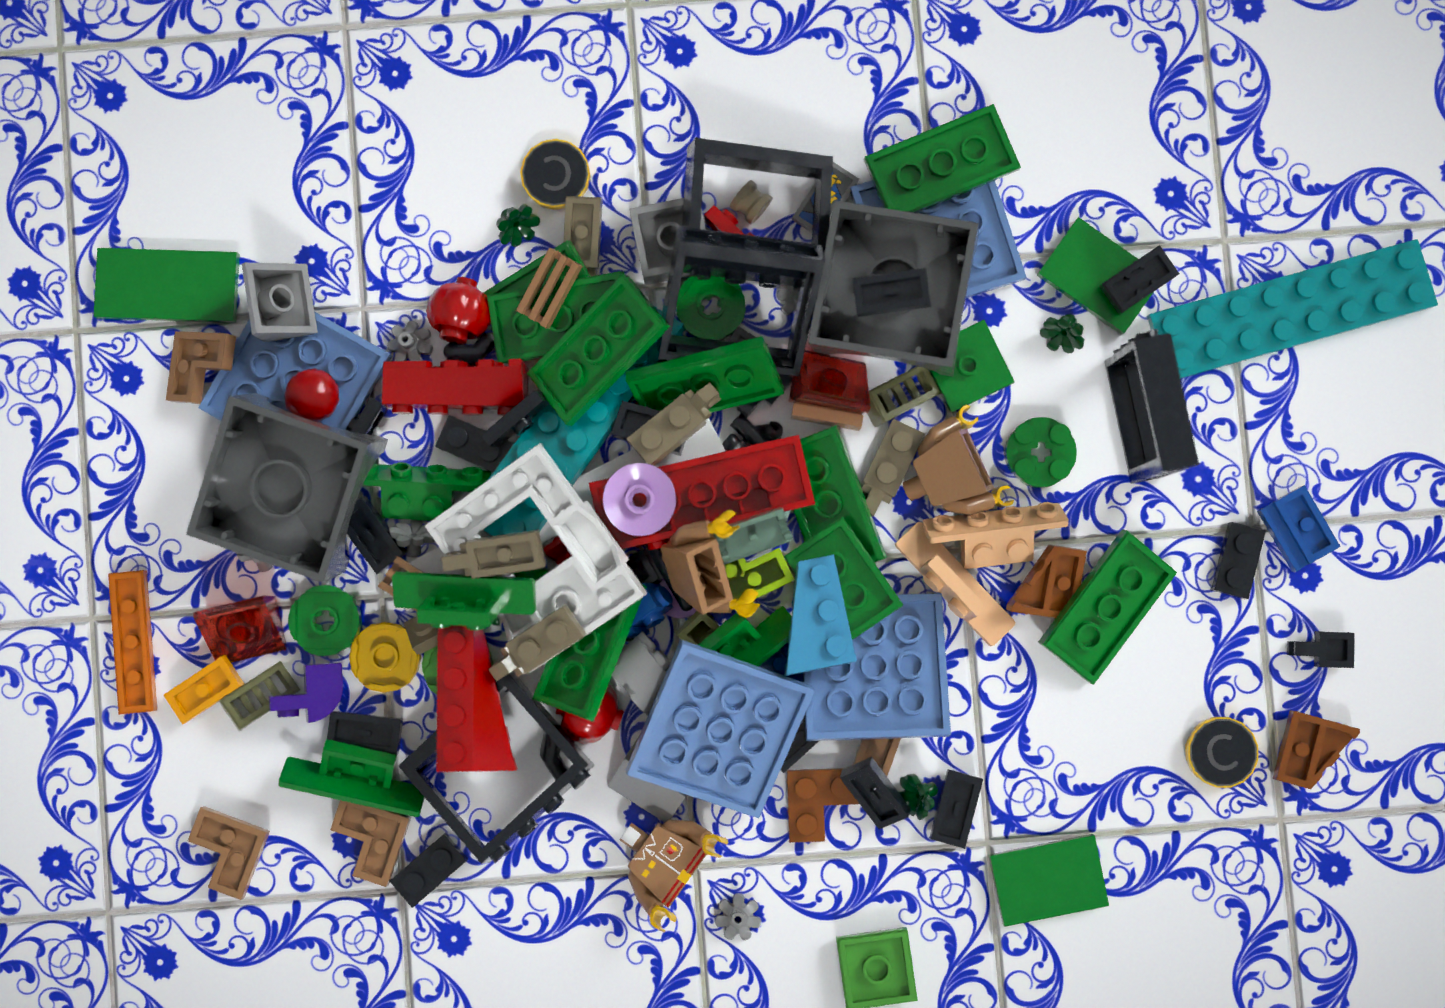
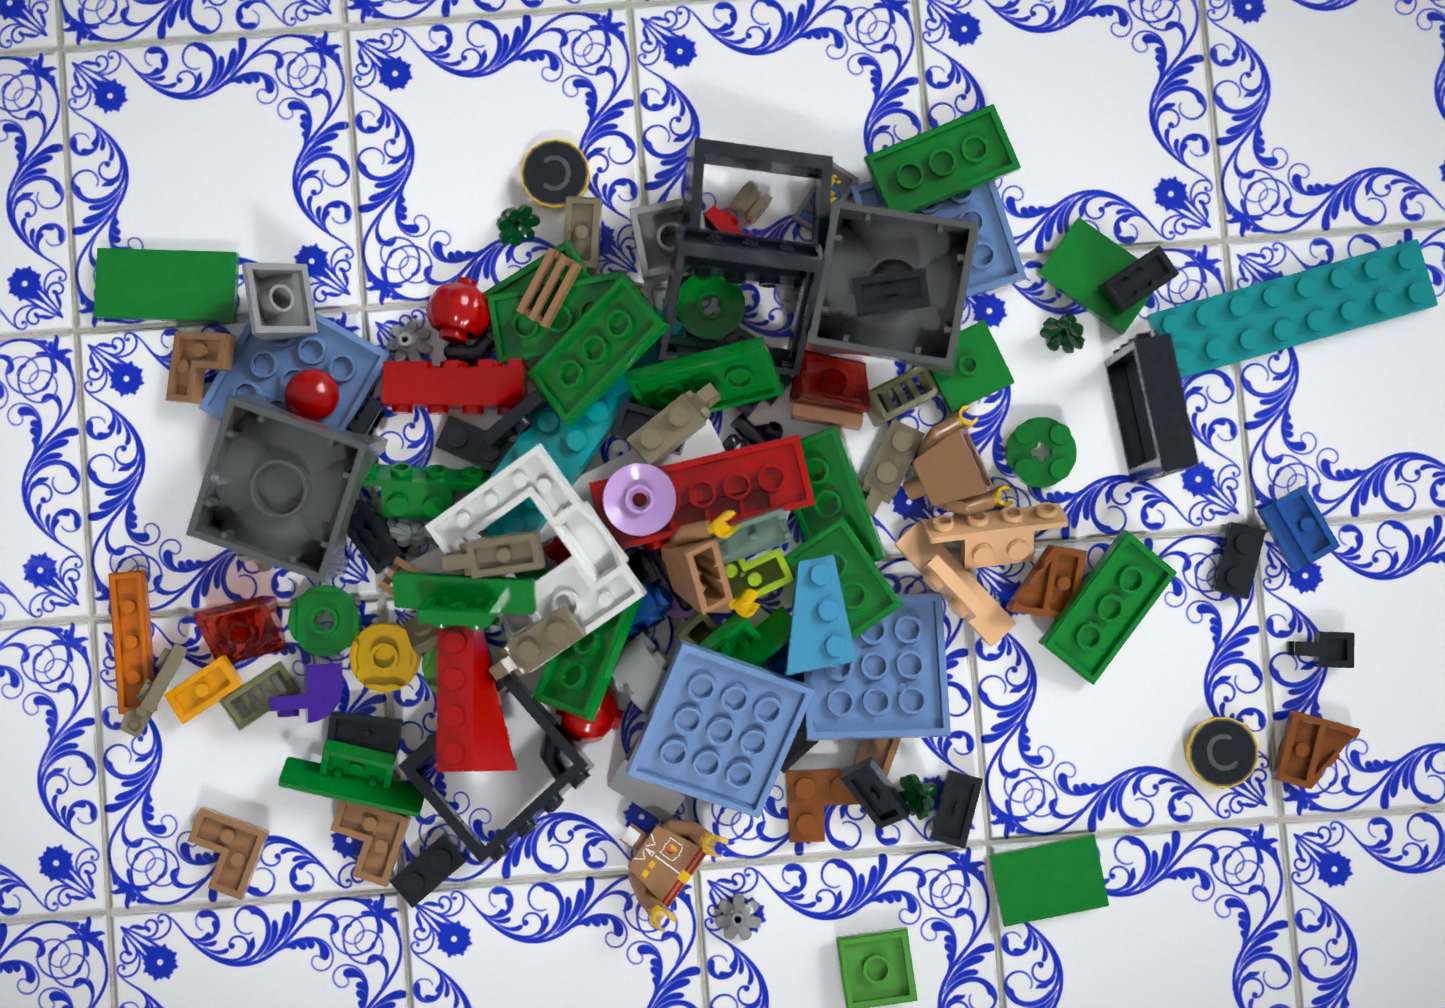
(152, 692): none -> dark tan hinge

